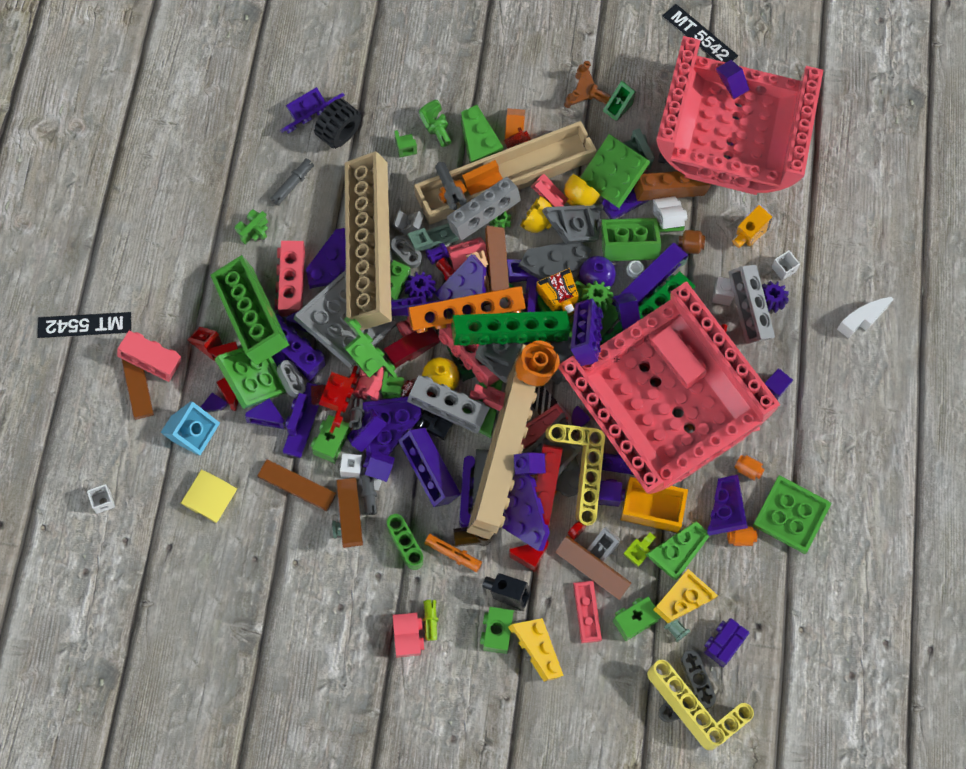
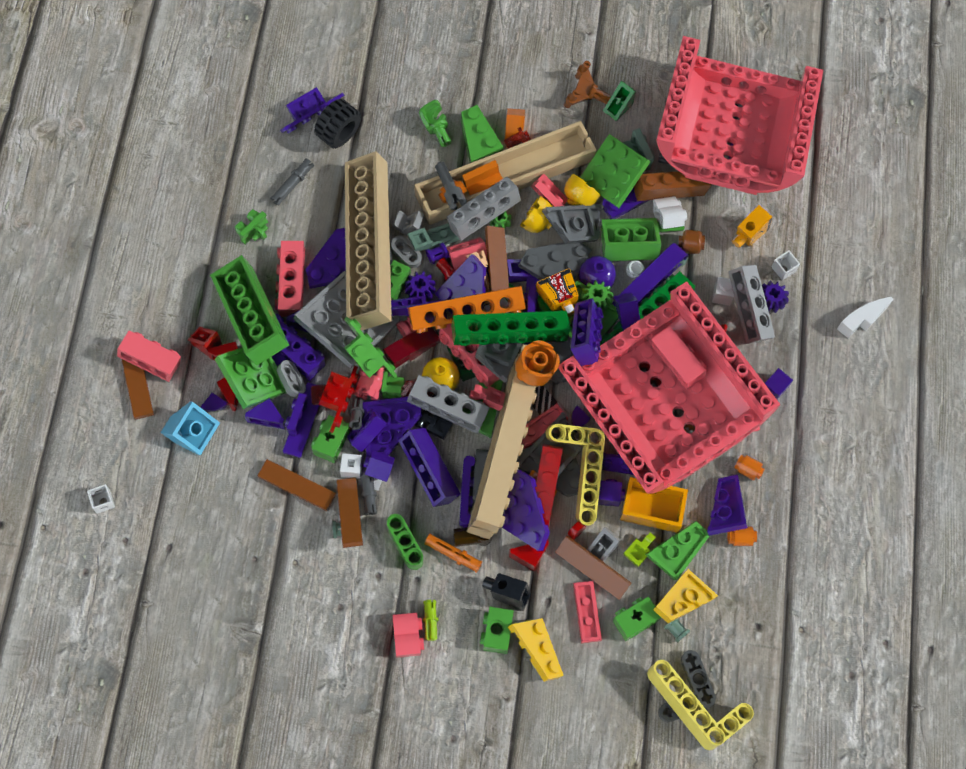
(84, 325): black sticker -> none
(208, 496): light yellow slope -> none
(405, 144): bright green panel -> none
(529, 463): dark purple brick -> none
(693, 29): black sticker -> none
(726, 642): dark purple brick -> none
(733, 78): dark purple slope -> none
(792, 514): bright green plate -> none

